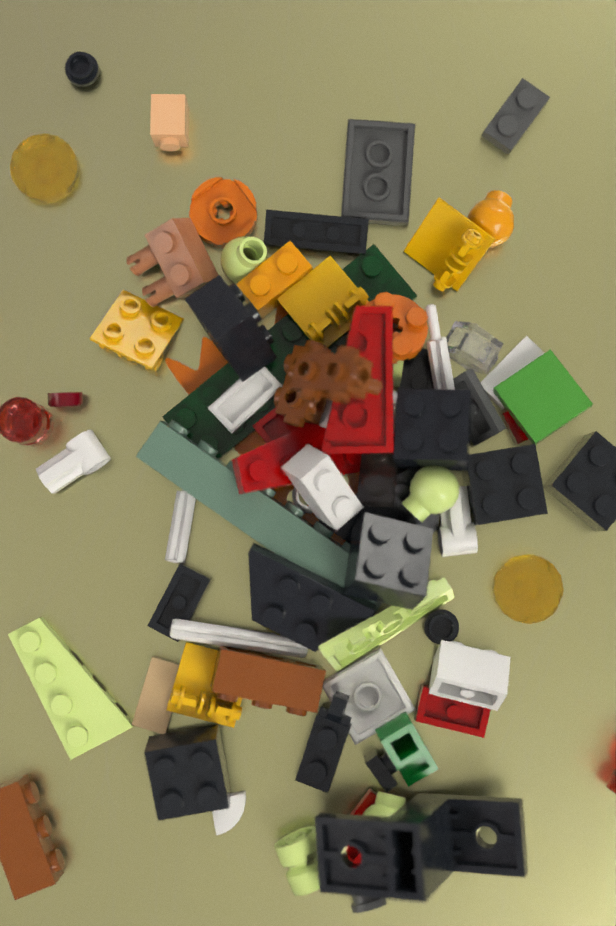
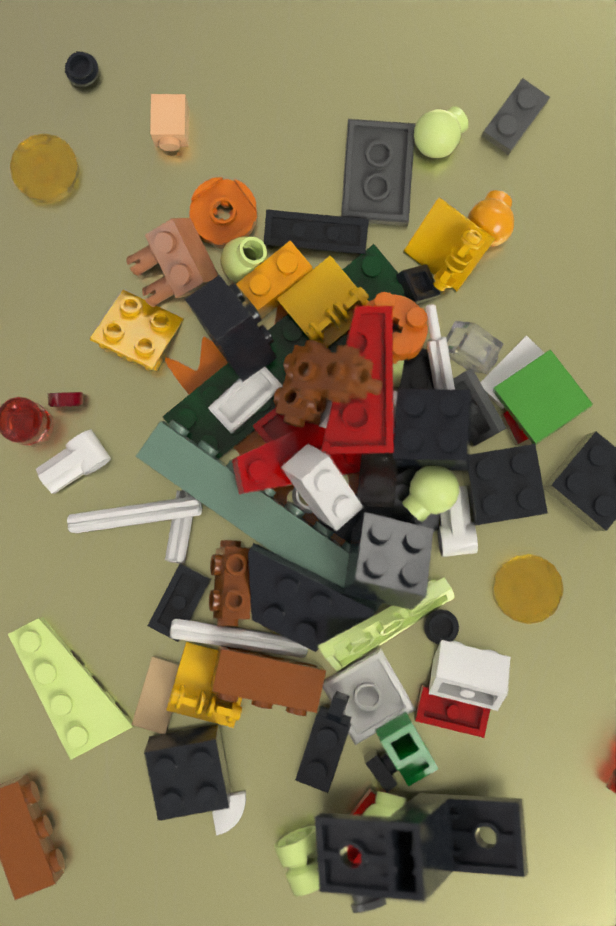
(134, 514): none -> white axle
(231, 590): none -> dark orange brick
(418, 284): none -> black tile
(440, 131): none -> yellowish green piece

